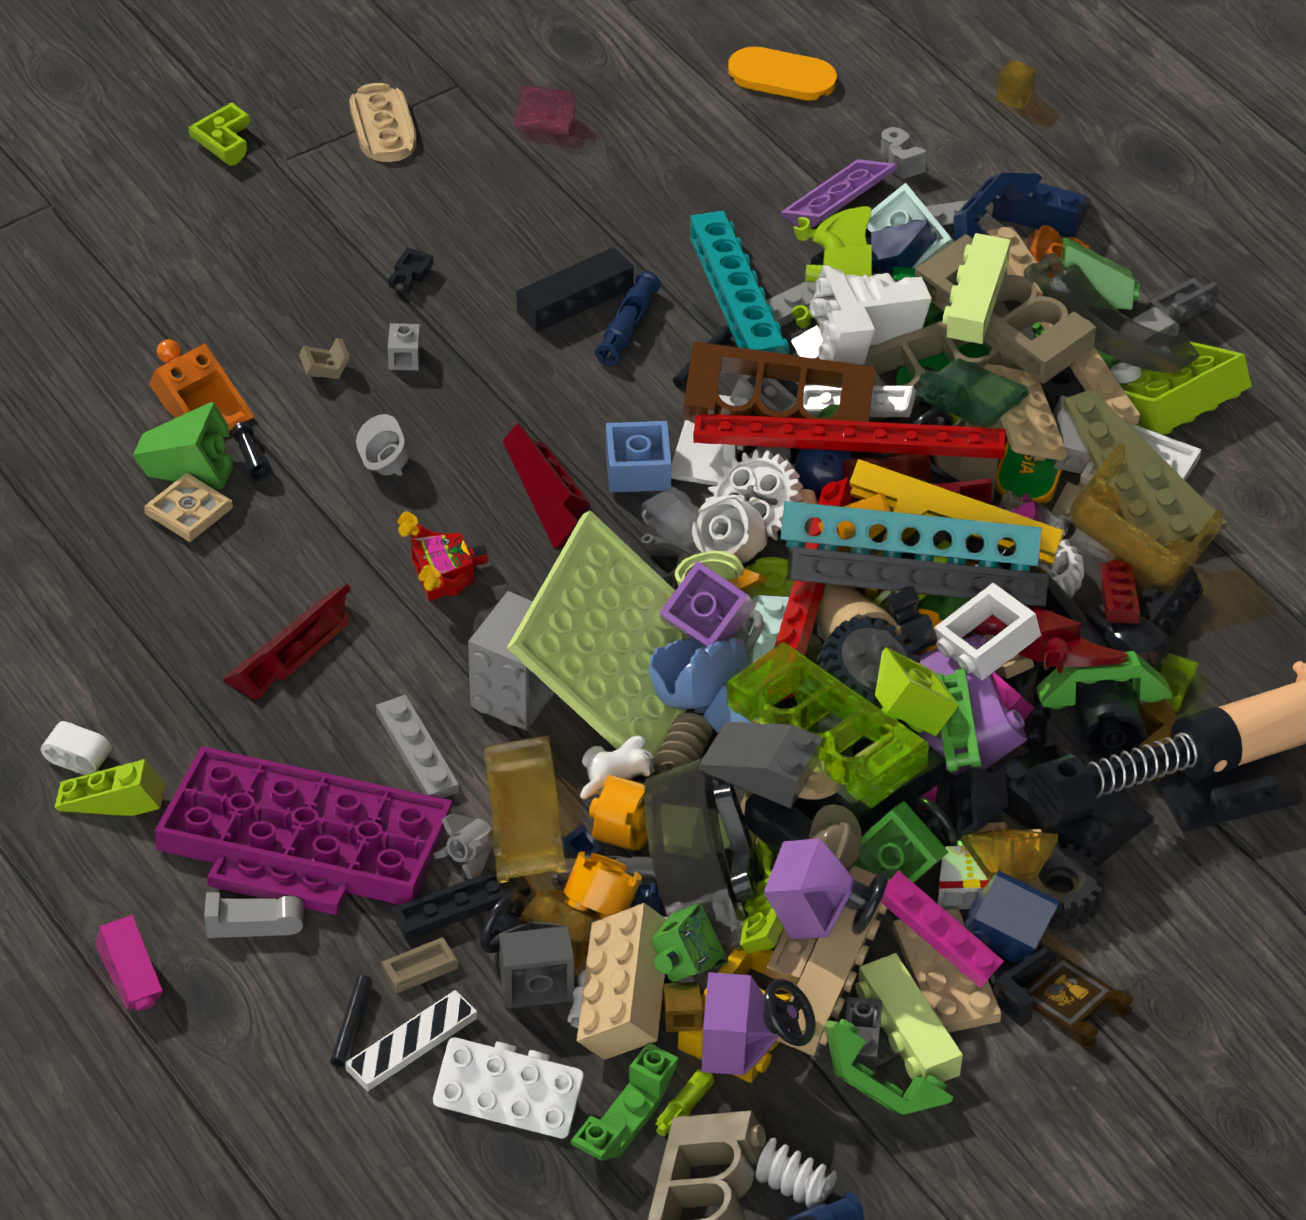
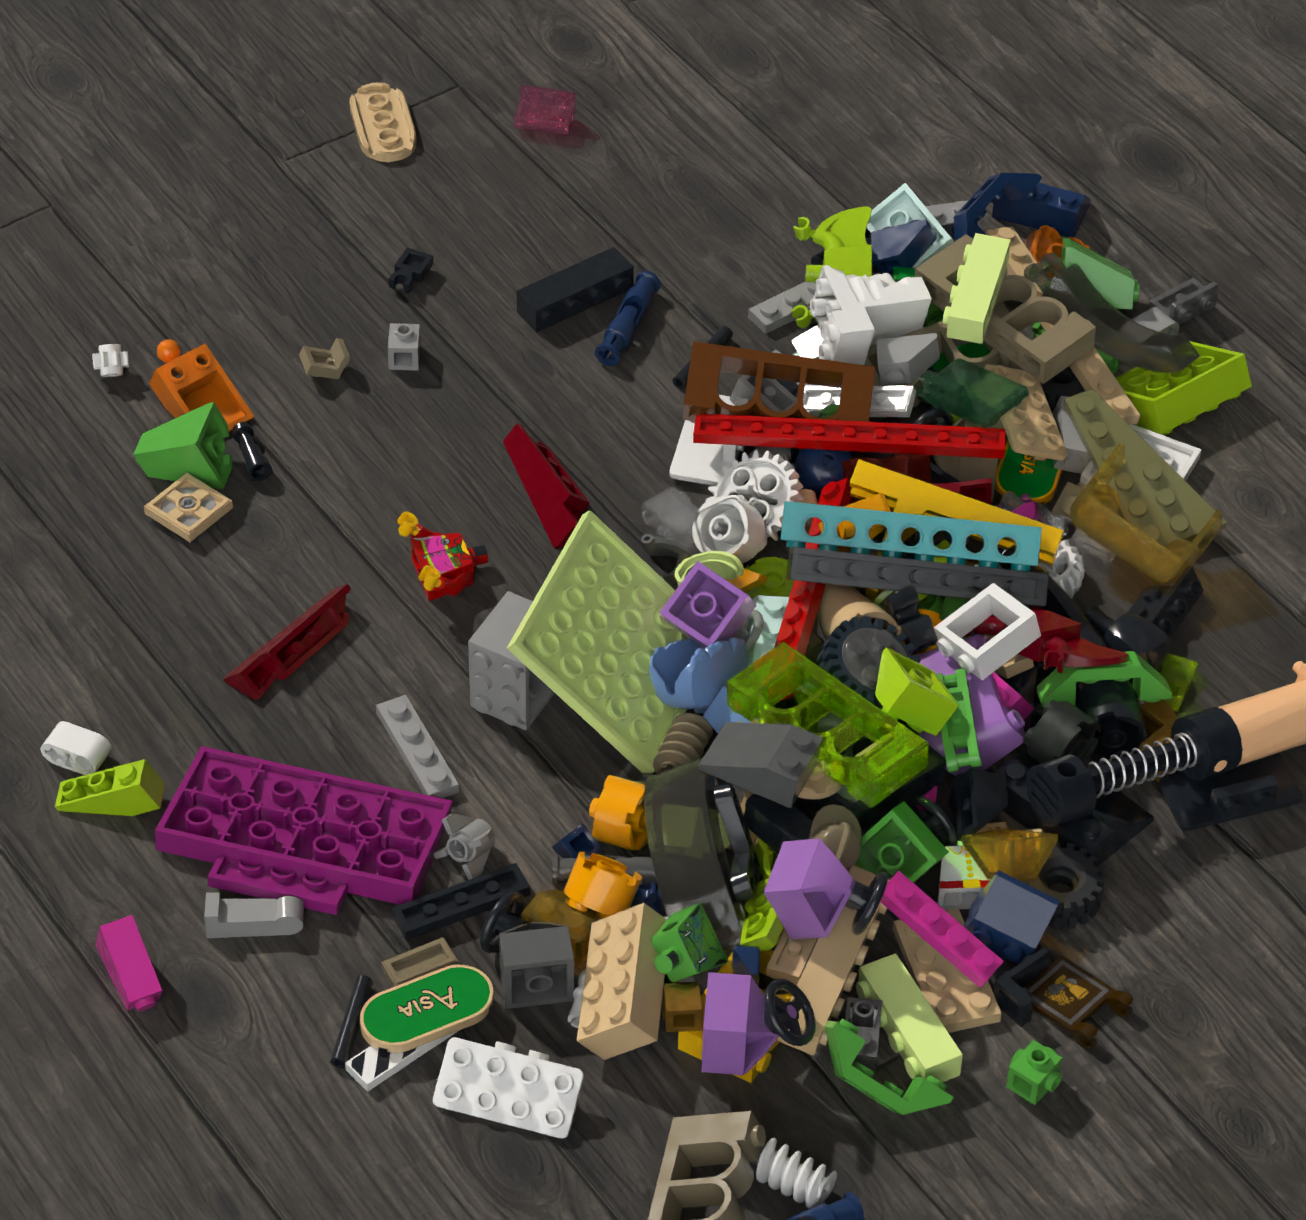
(110, 360): none -> white gear
(220, 131): lime brick -> none
(383, 445): light grey piece -> none
(426, 1008): none -> green tile
(525, 808): clear yellow windscreen -> none
(624, 762): white animal -> none
(632, 1109): bright green slope -> none
(638, 456): medium blue brick -> none
(685, 1100): lime piece -> none
(735, 284): teal brick -> none
(746, 961): none -> dark blue slope
(782, 73): light orange tile -> none
(838, 191): medium lavender slope -> none
(896, 150): light grey leg -> none
(906, 357): none -> light grey slope
(1016, 84): clear yellow brick -> none
(1034, 1072): none -> bright green brick
(1062, 732): none -> pearl dark grey brick
(1119, 592): dark red plate -> none
(1125, 372): white tile -> none

